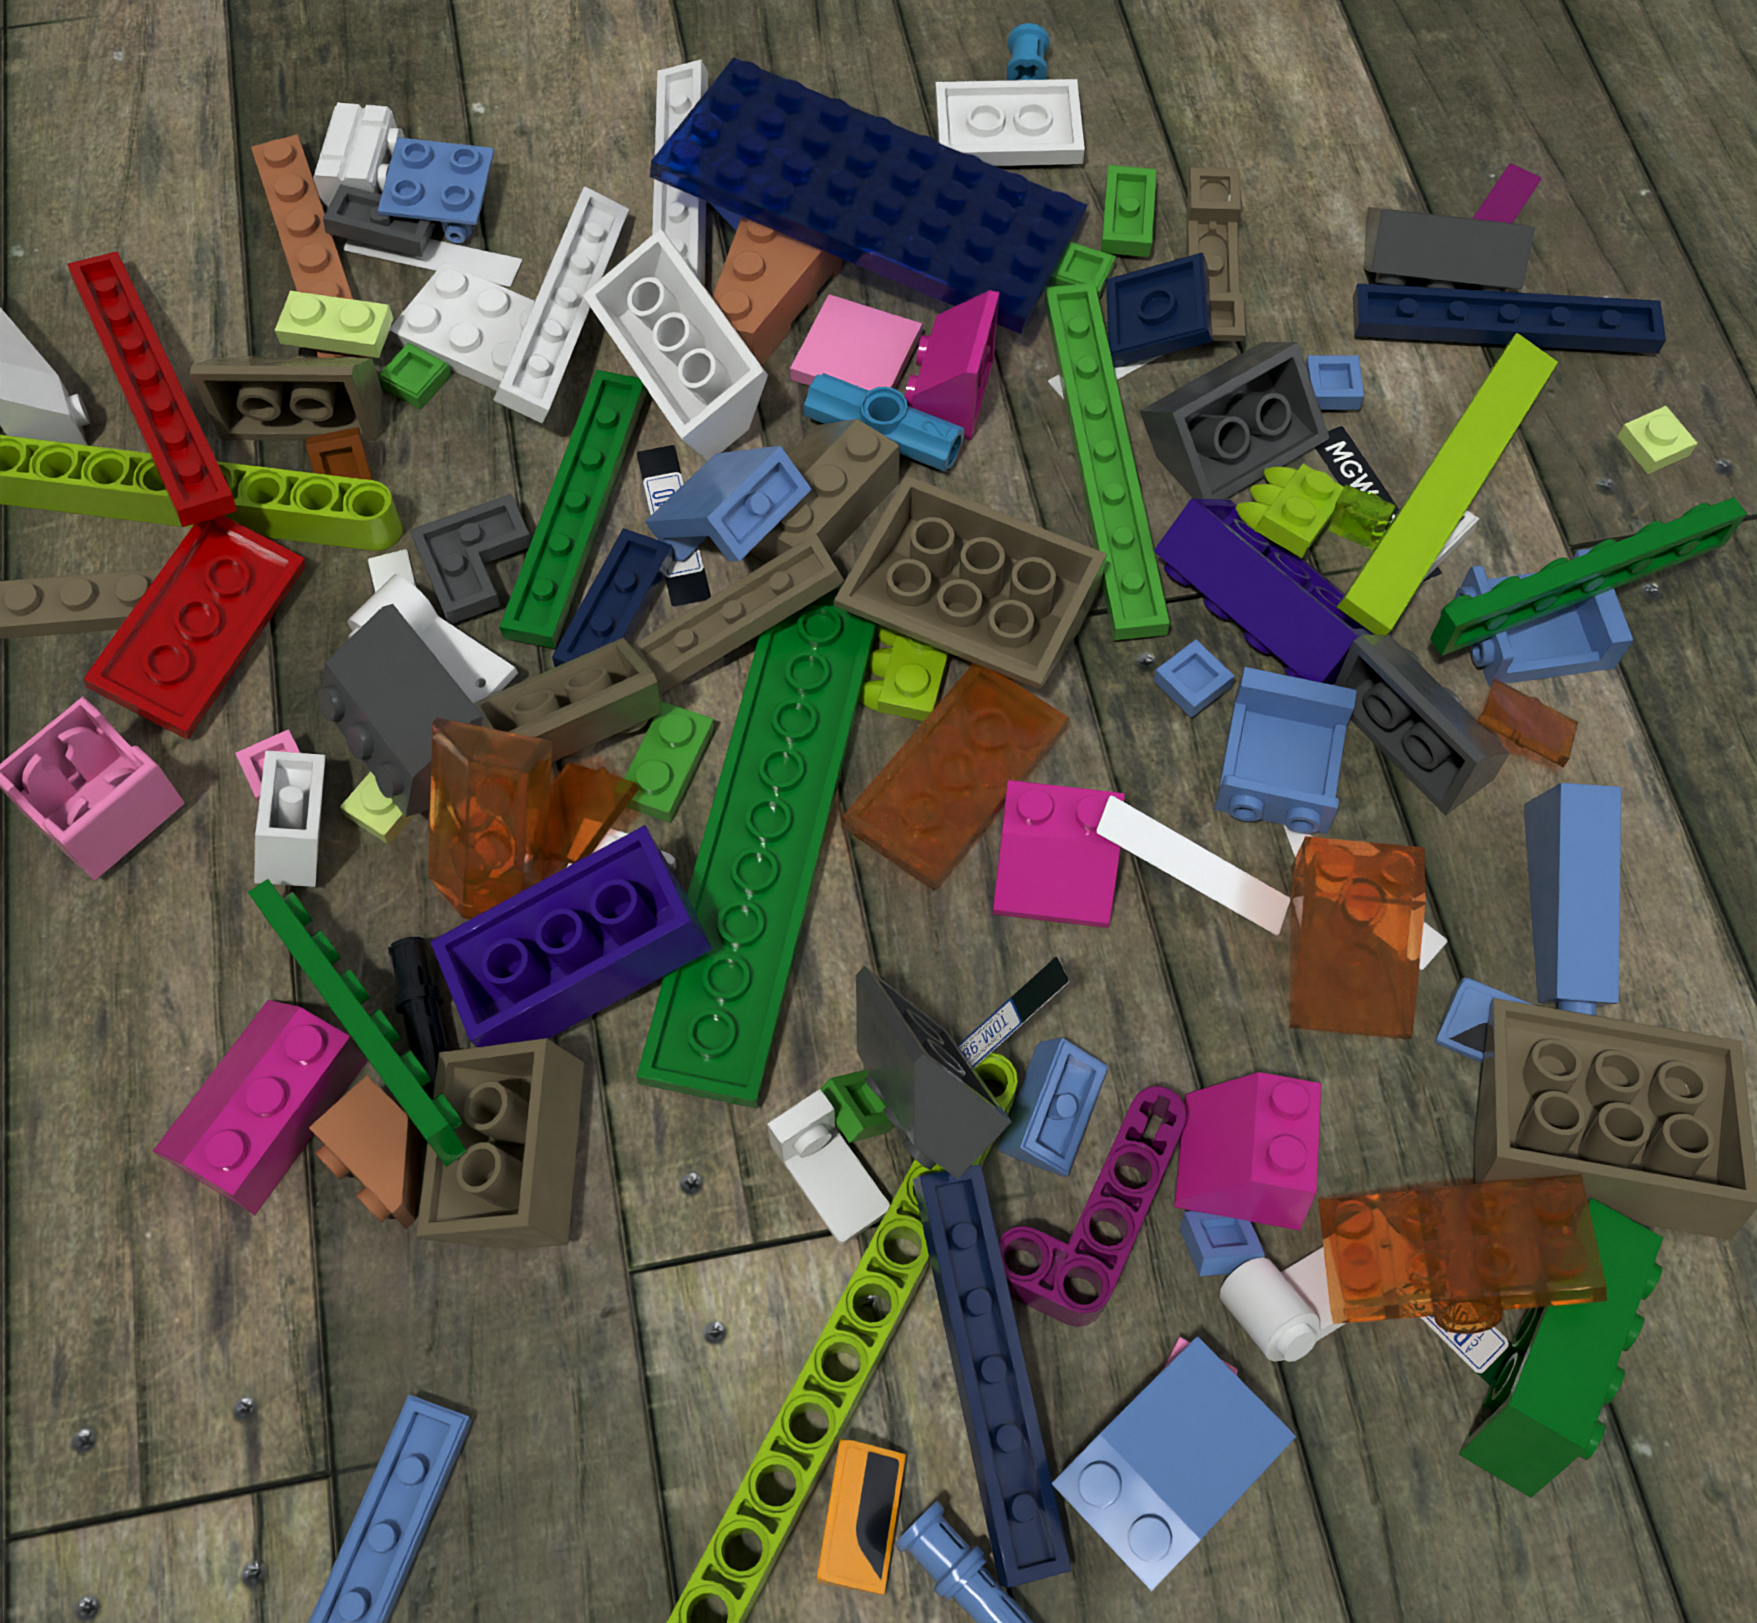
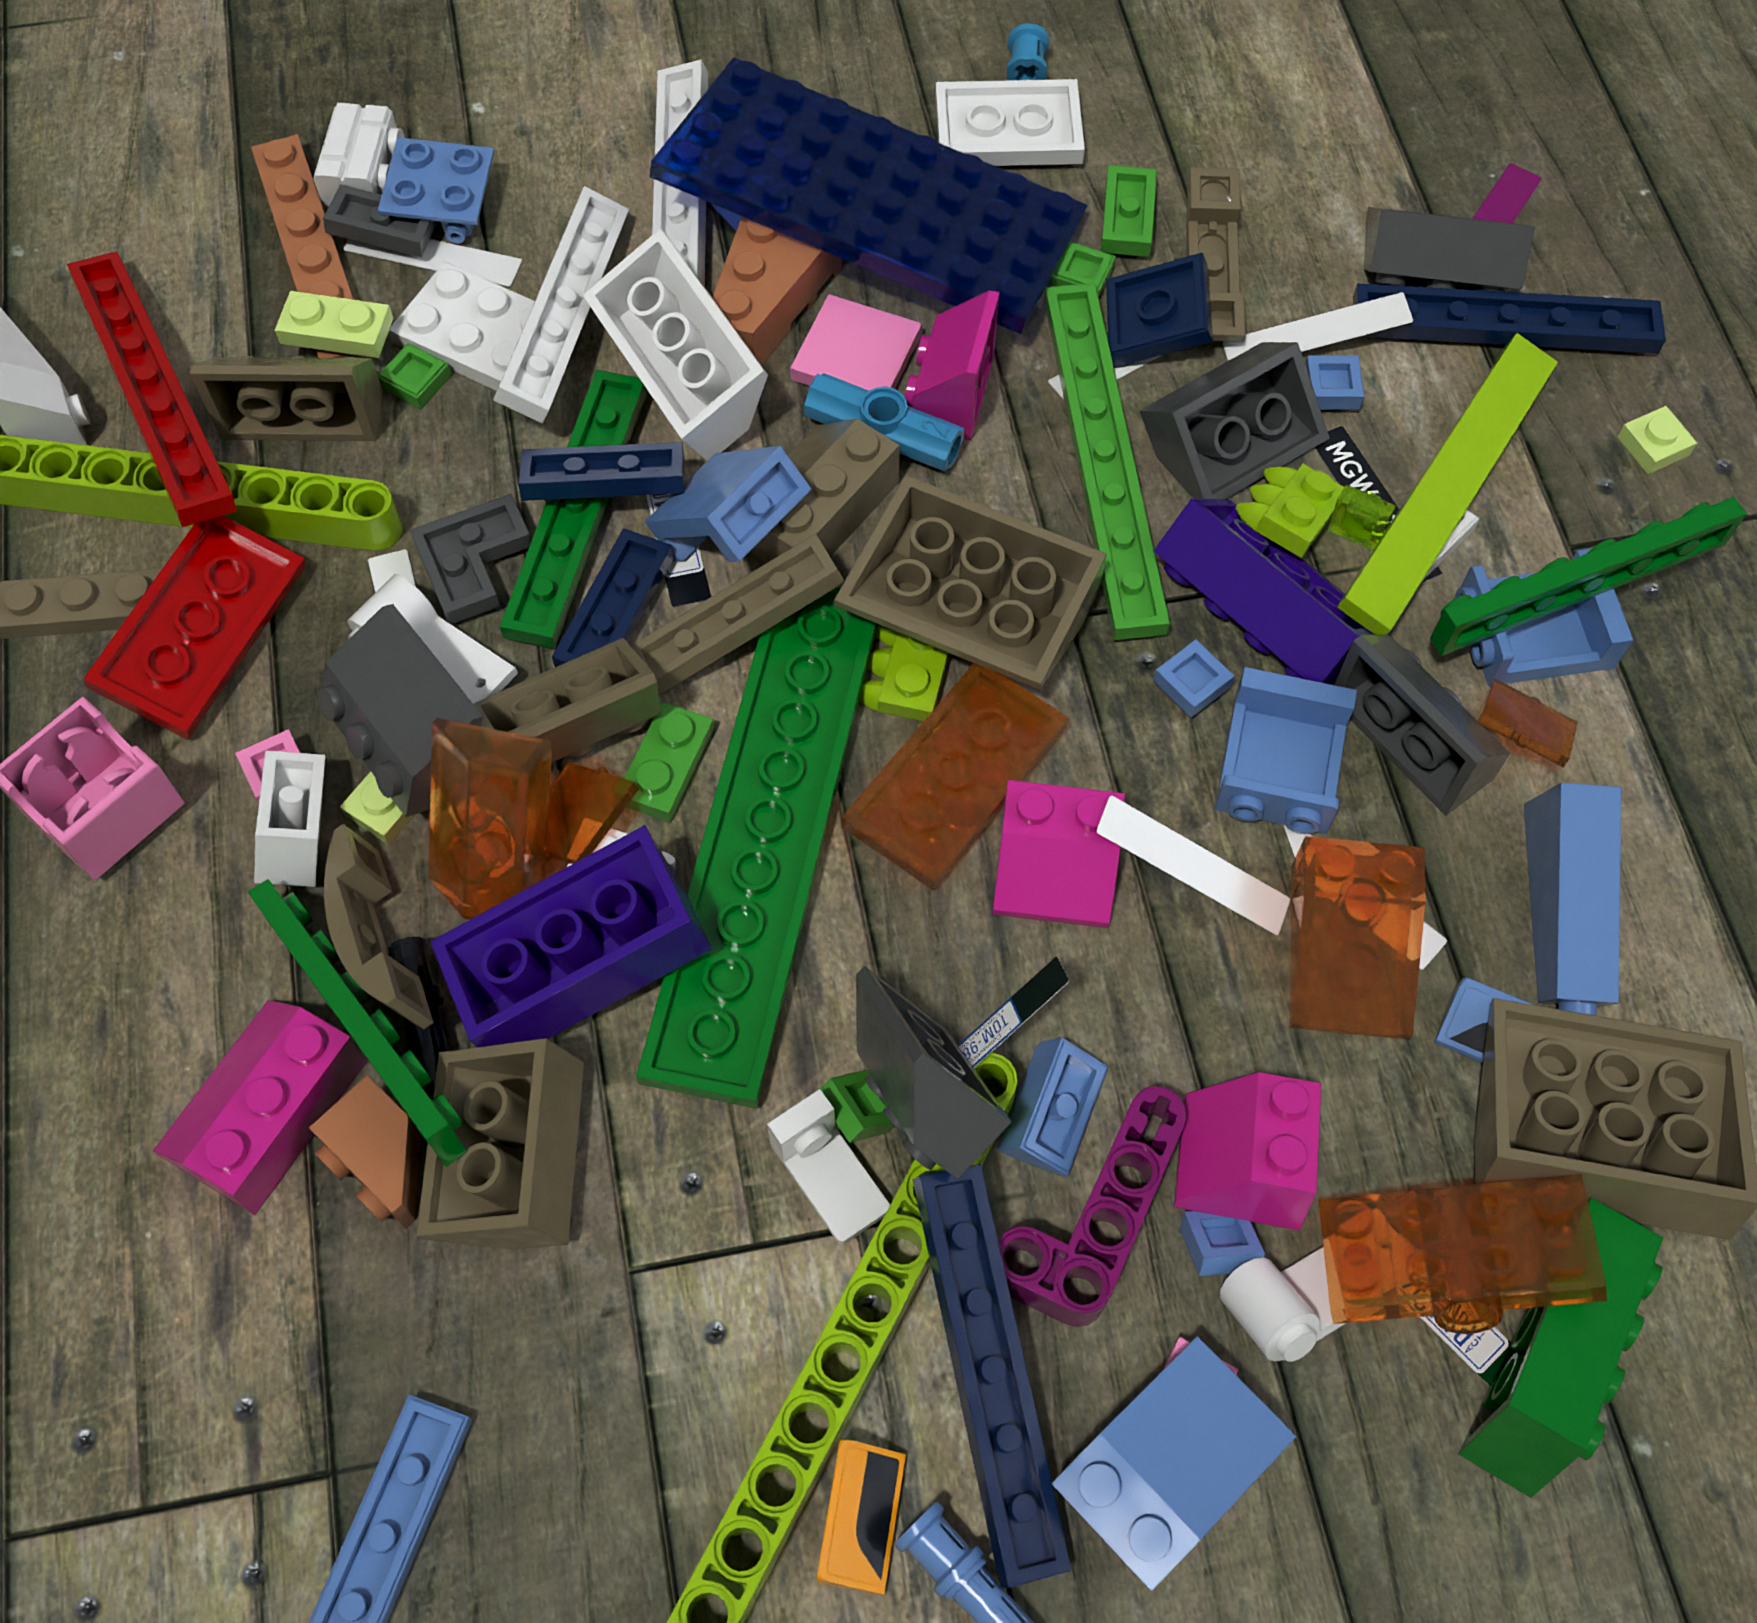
(339, 454): dark orange tile -> none
(352, 886): none -> dark tan slope
(602, 471): none -> dark blue plate
(1331, 326): none -> white sticker

